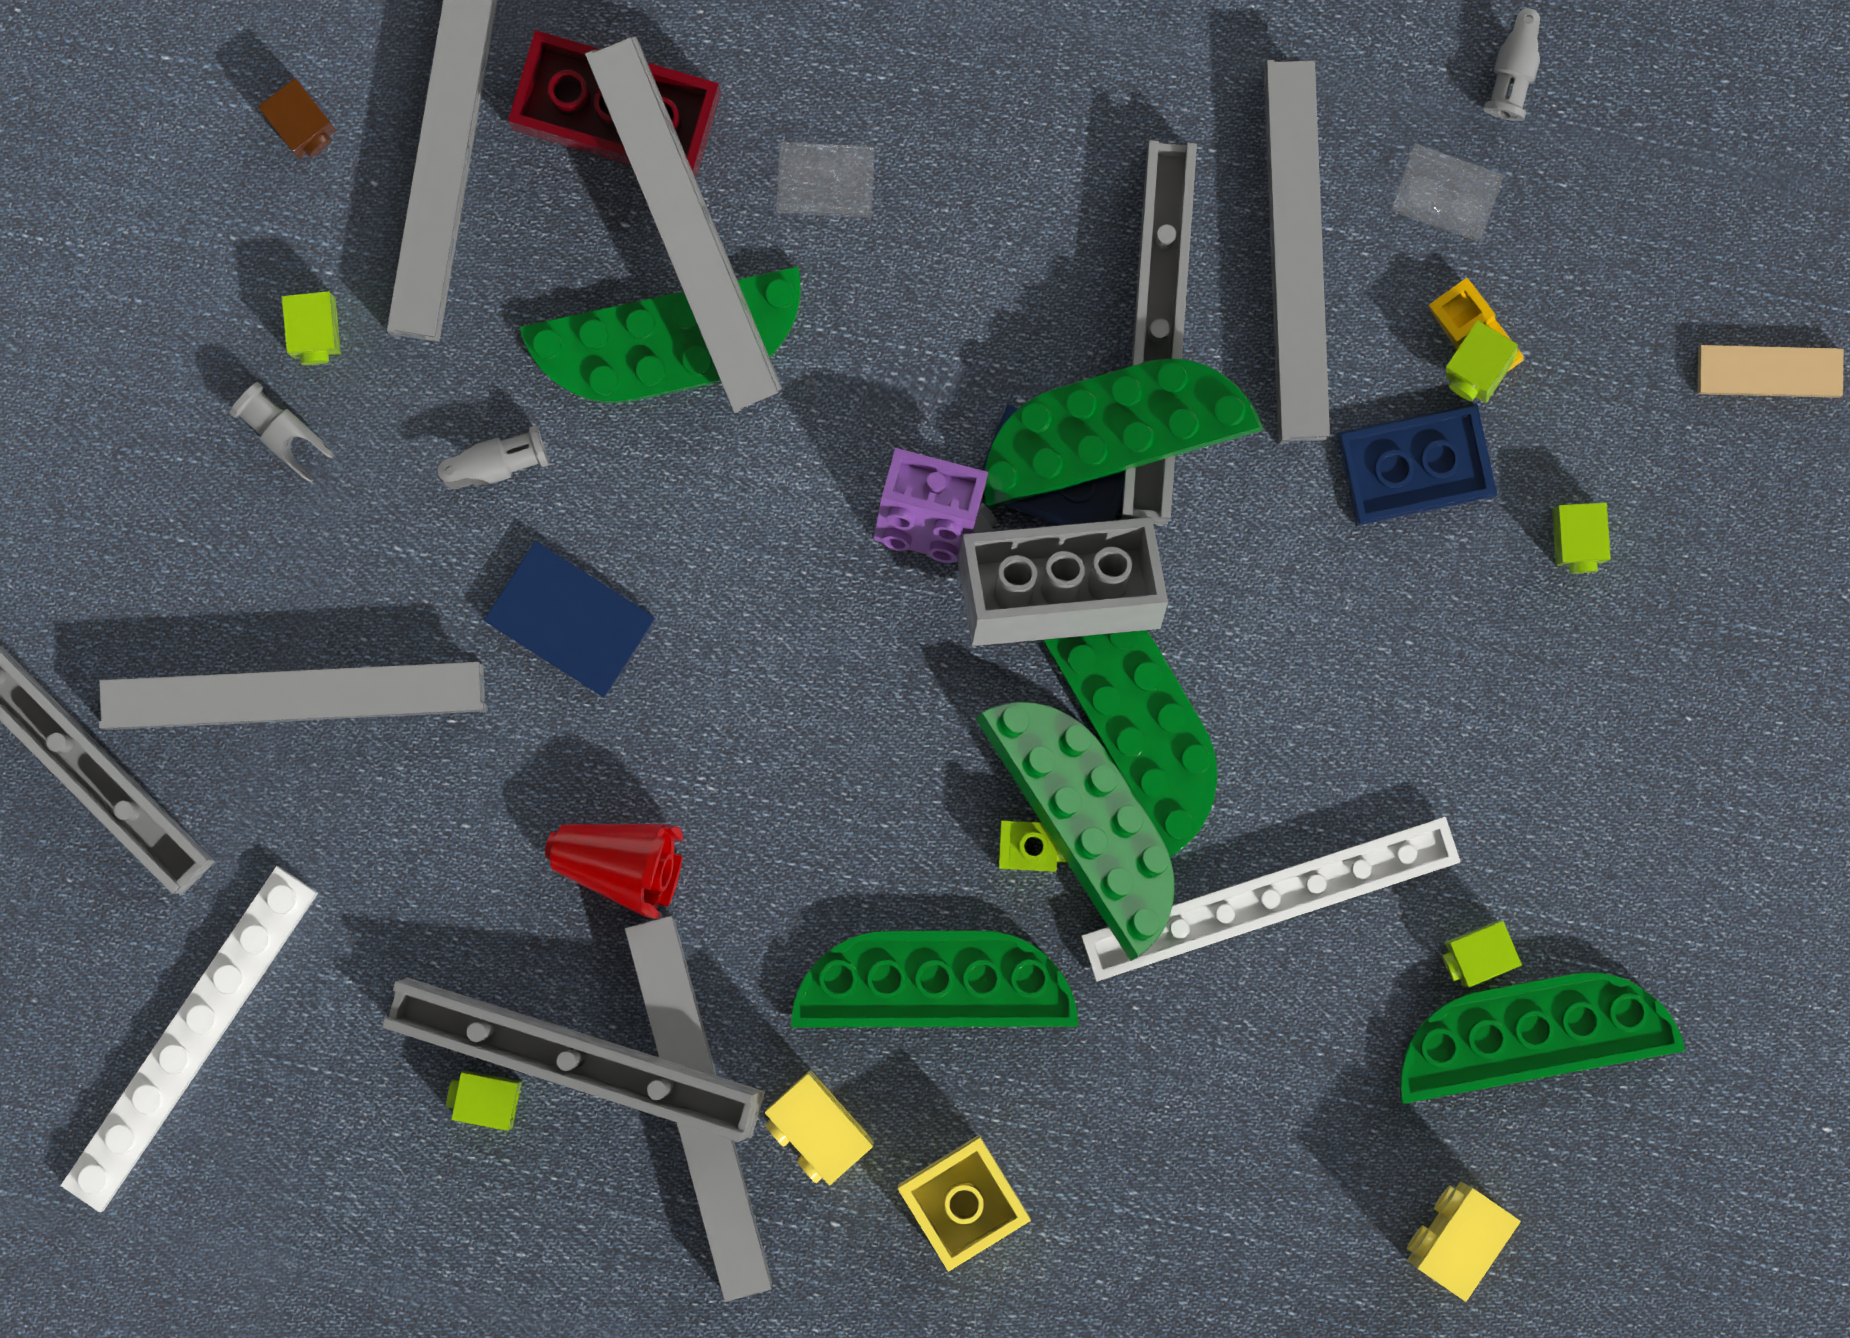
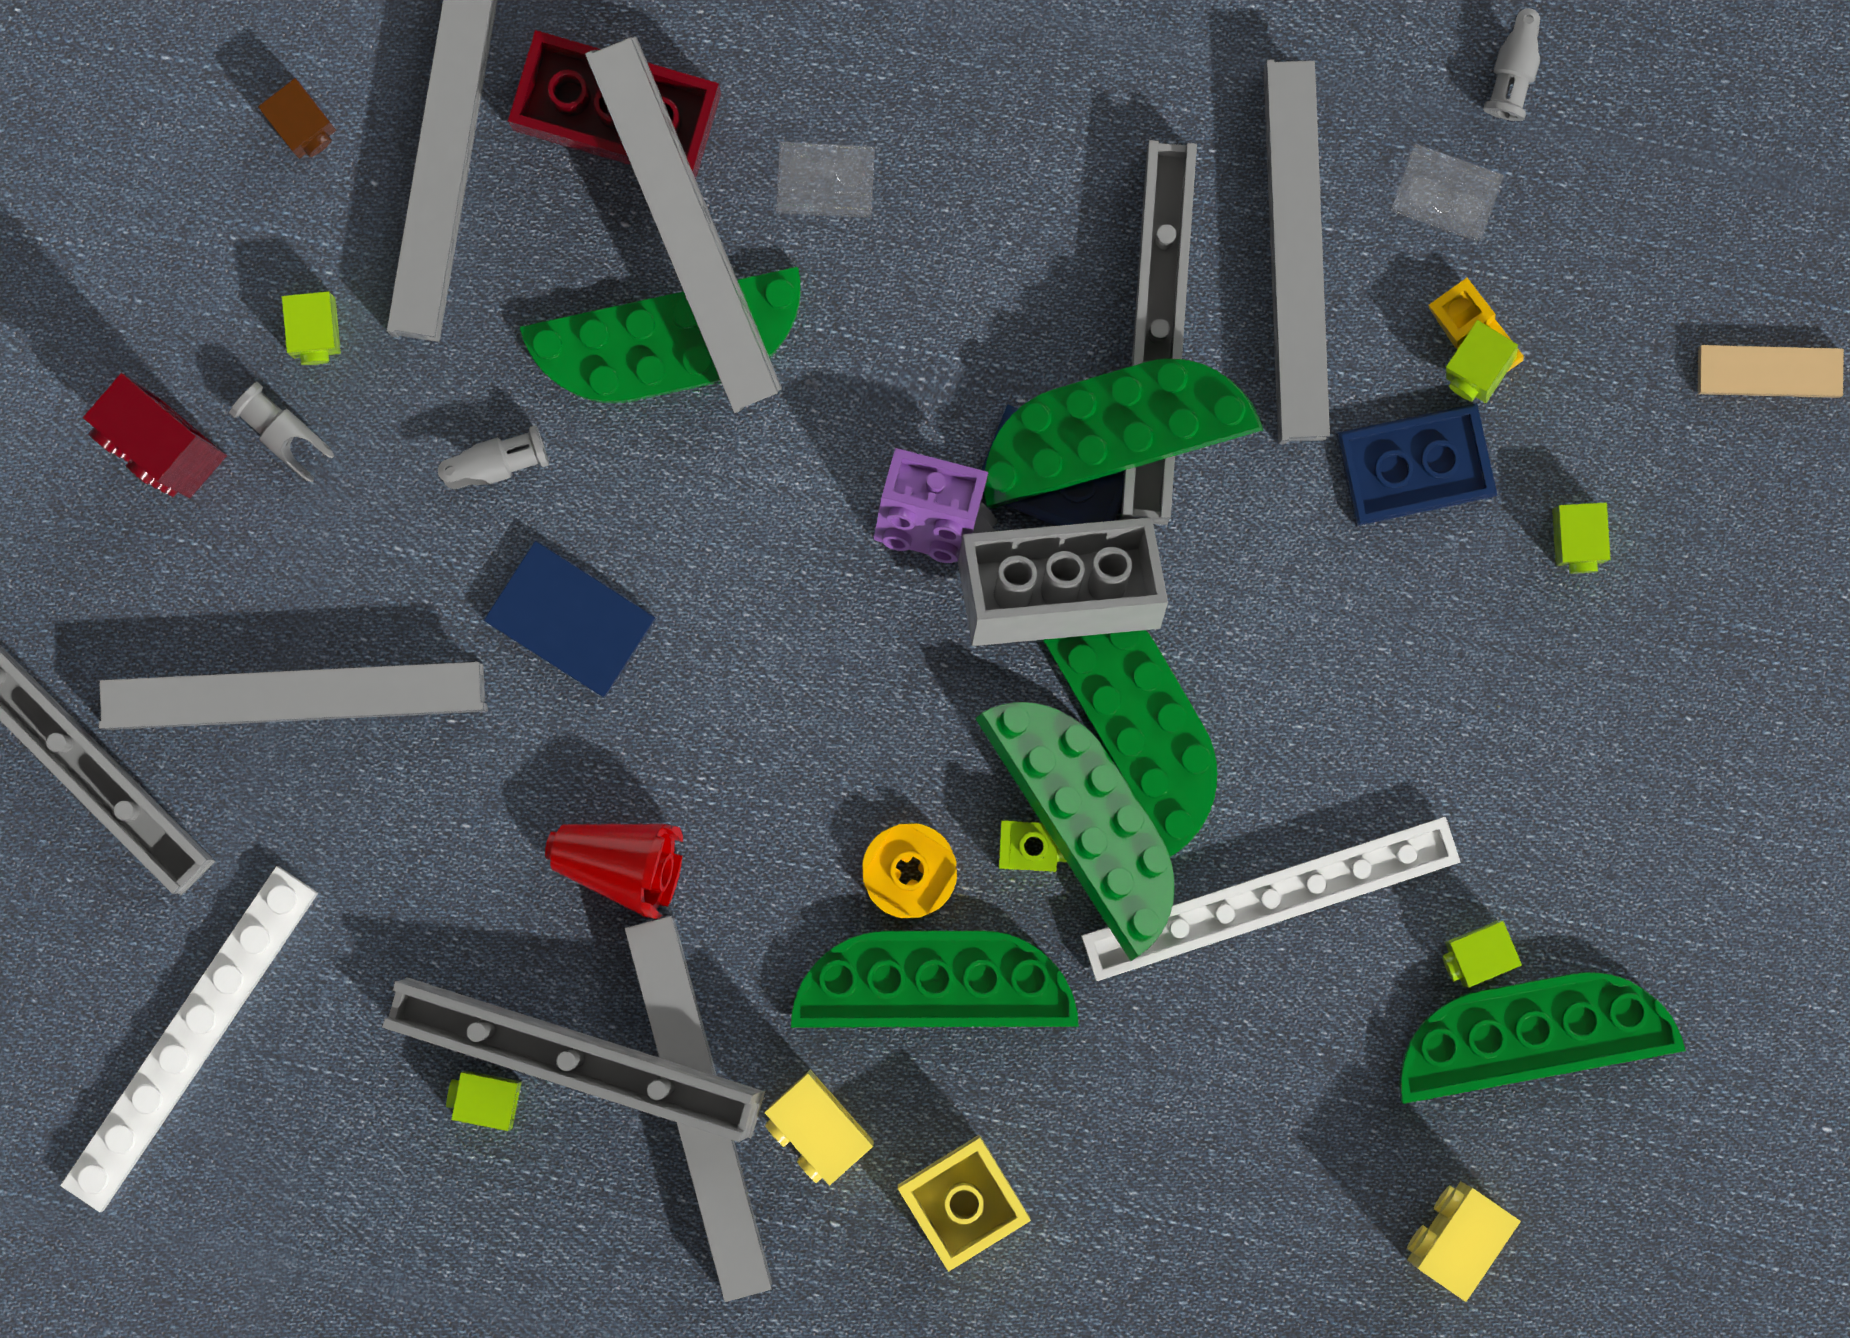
(152, 438): none -> dark red brick
(916, 897): none -> yellow plate

